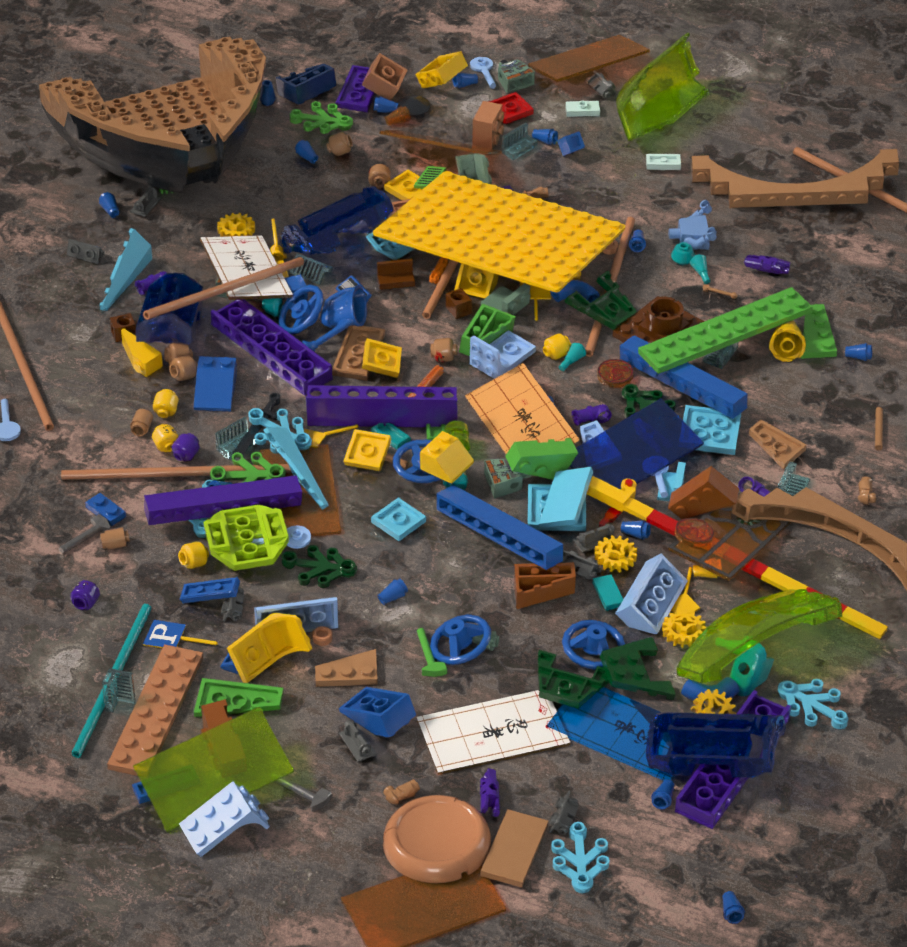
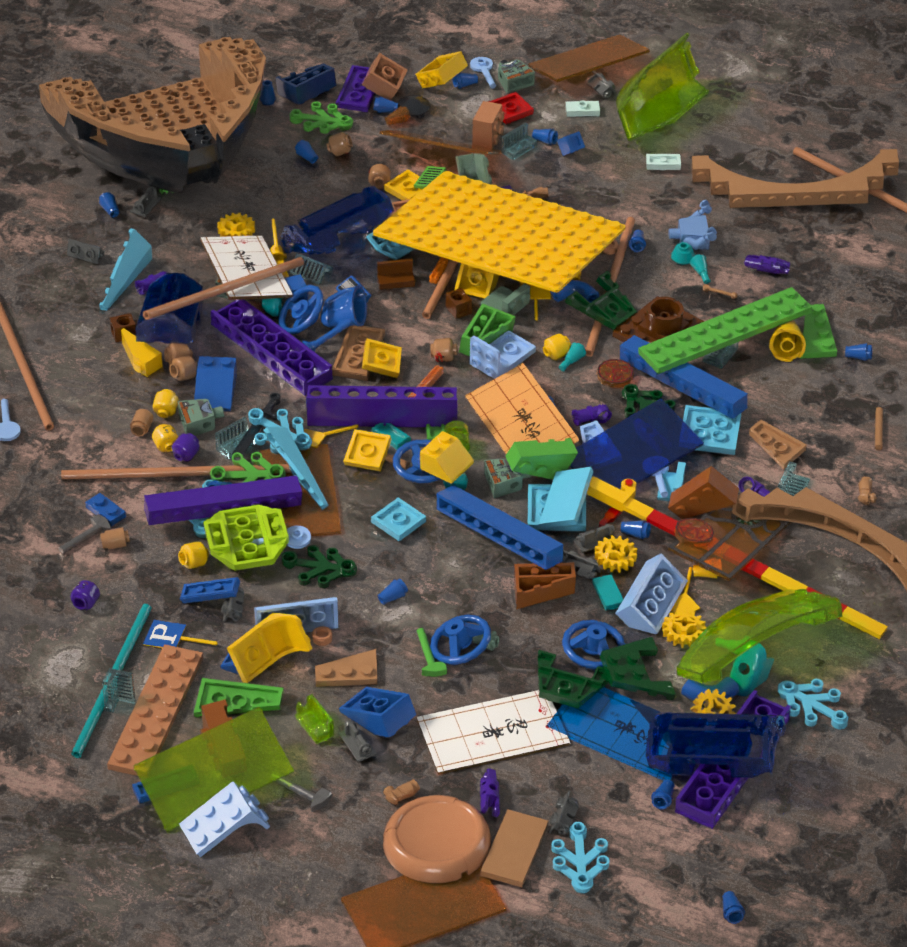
(198, 416): none -> sand green torso
(315, 720): none -> clear neon green hinge

